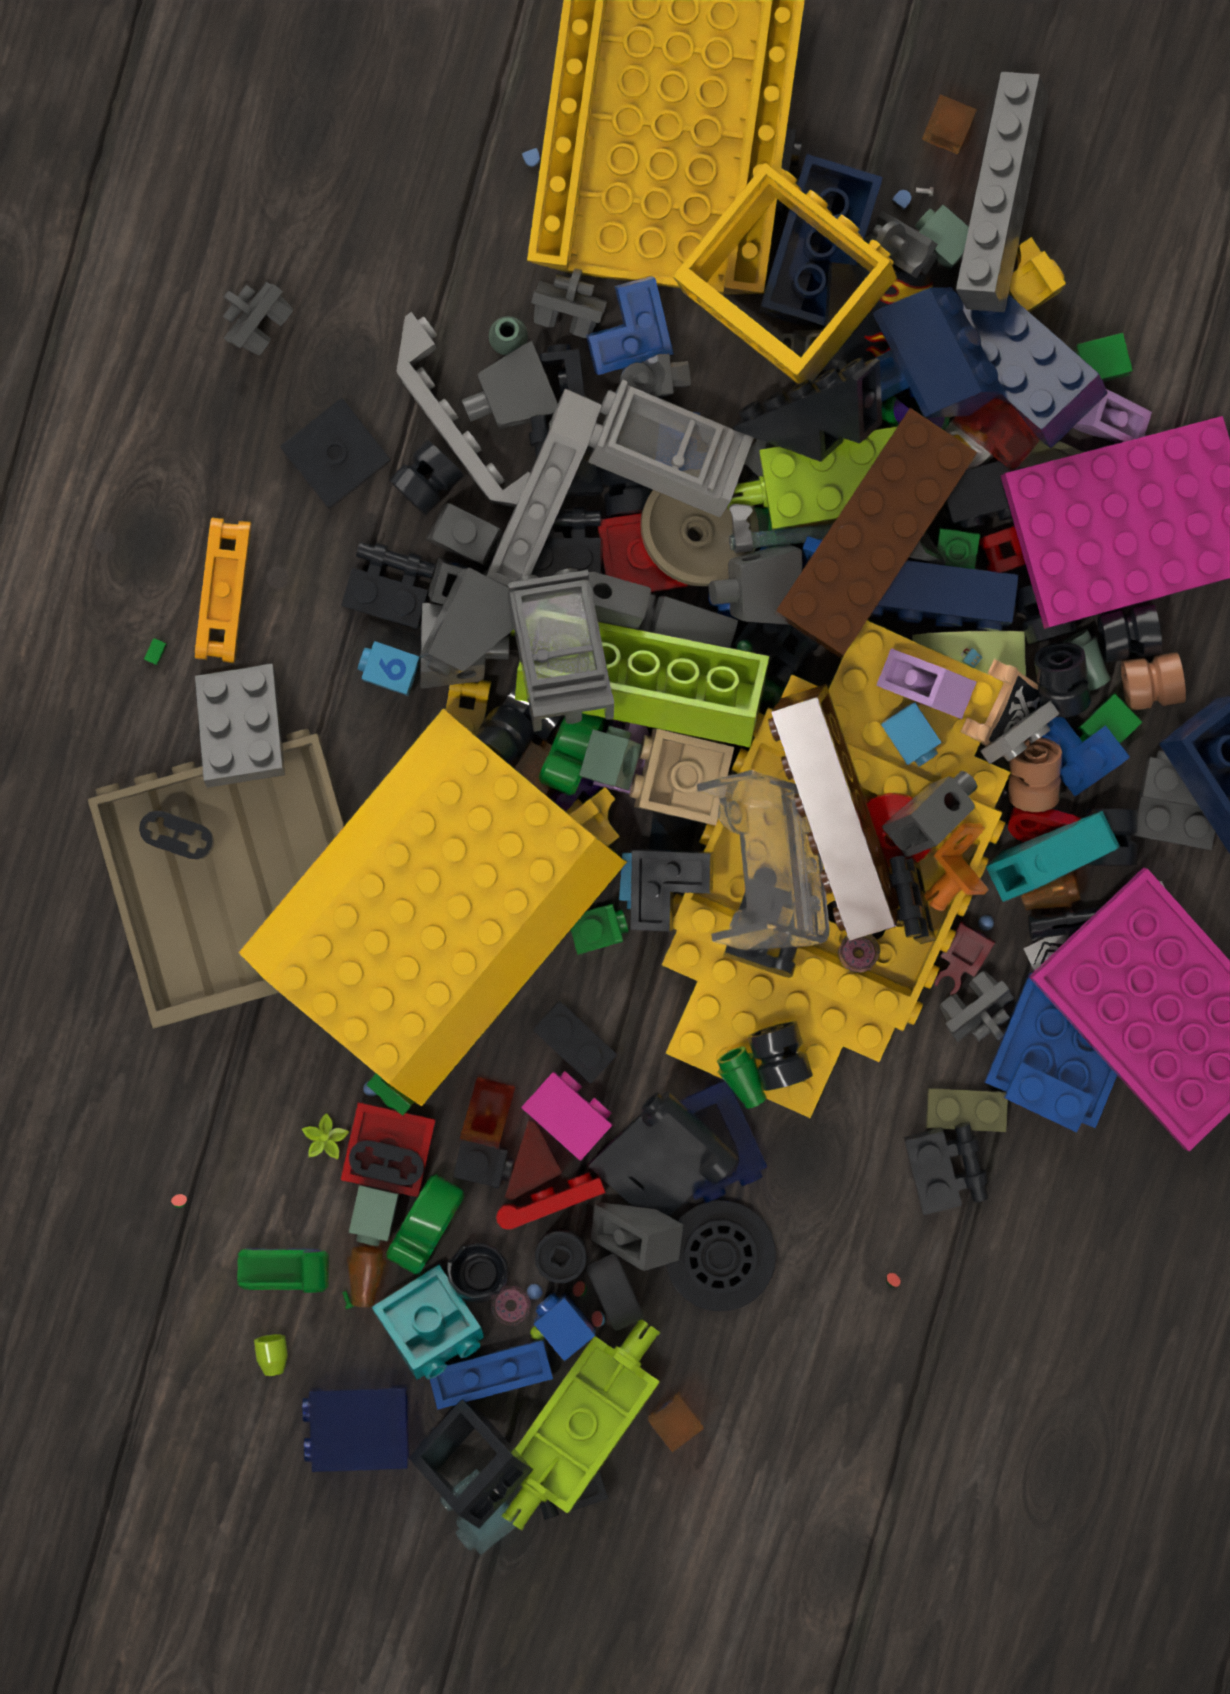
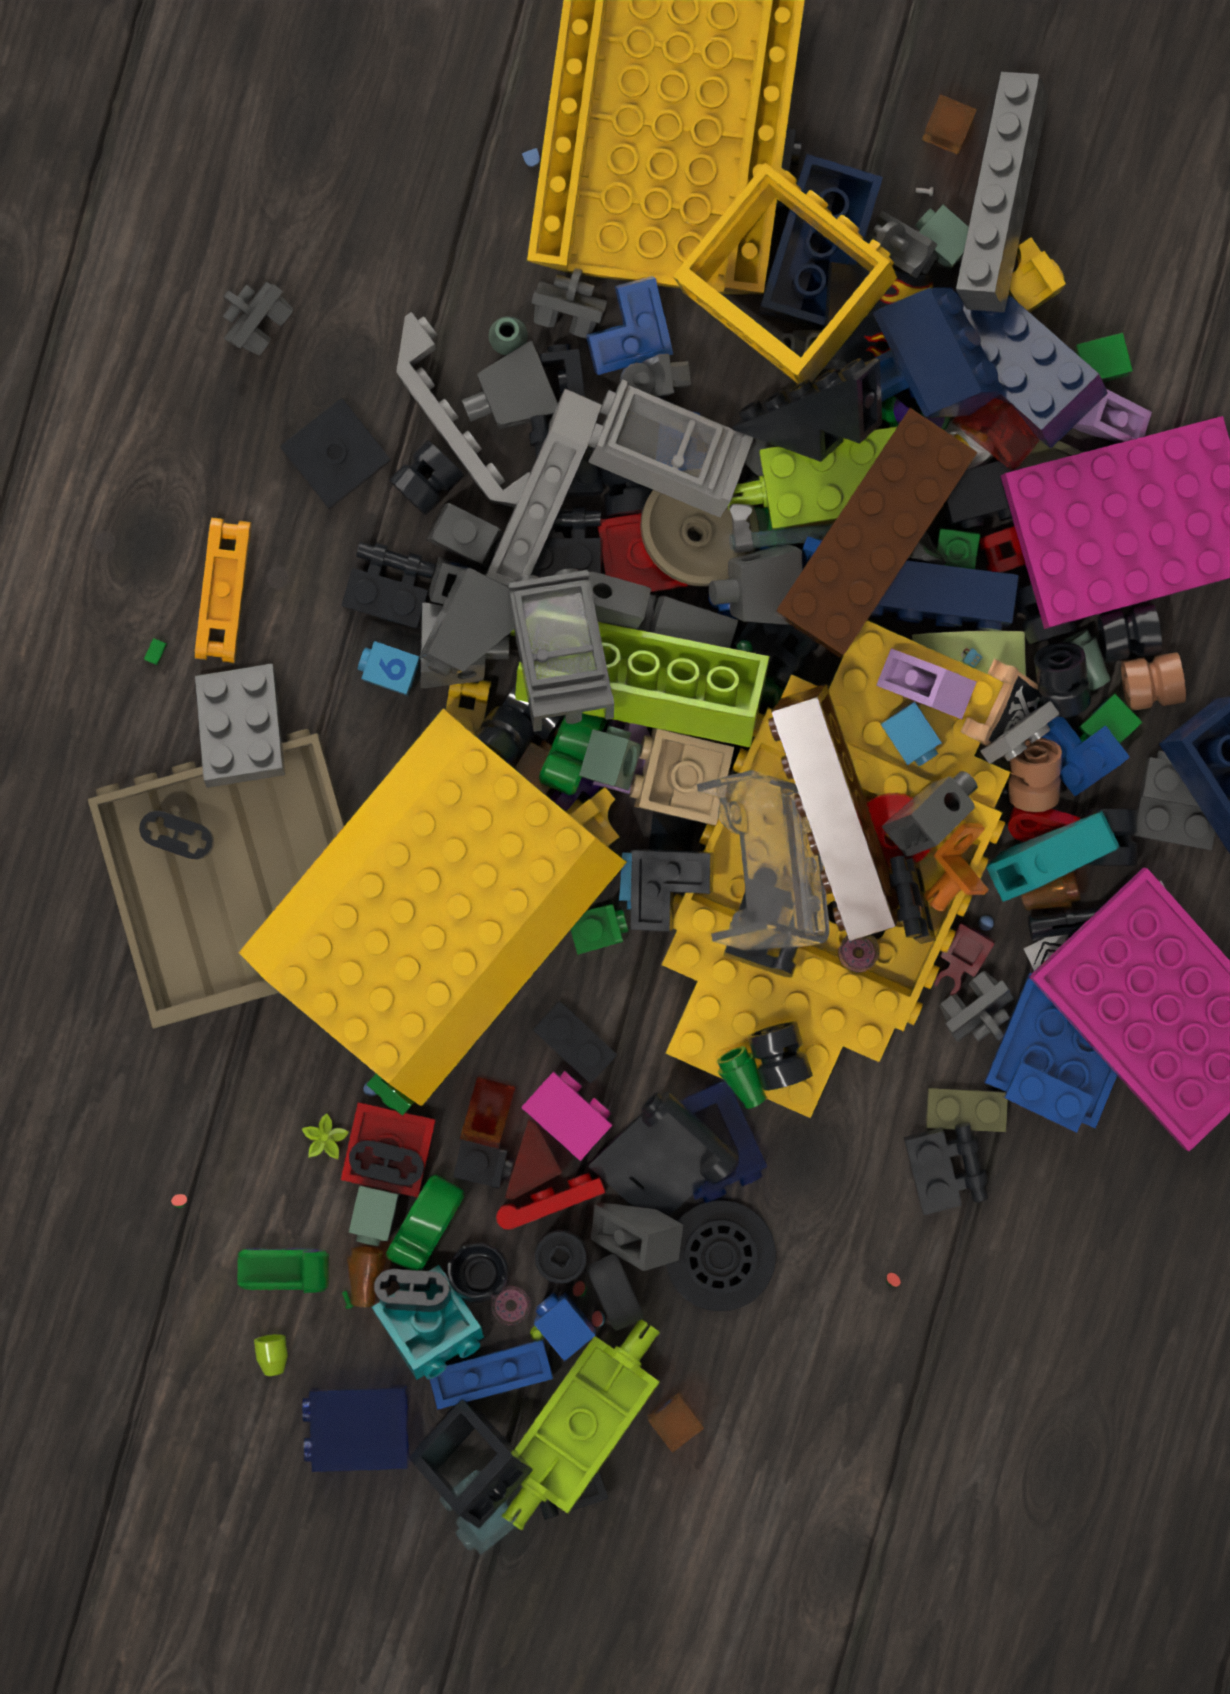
(412, 1281): none -> black beam
(534, 1291): medium blue piece -> none
(902, 199): medium blue piece -> none

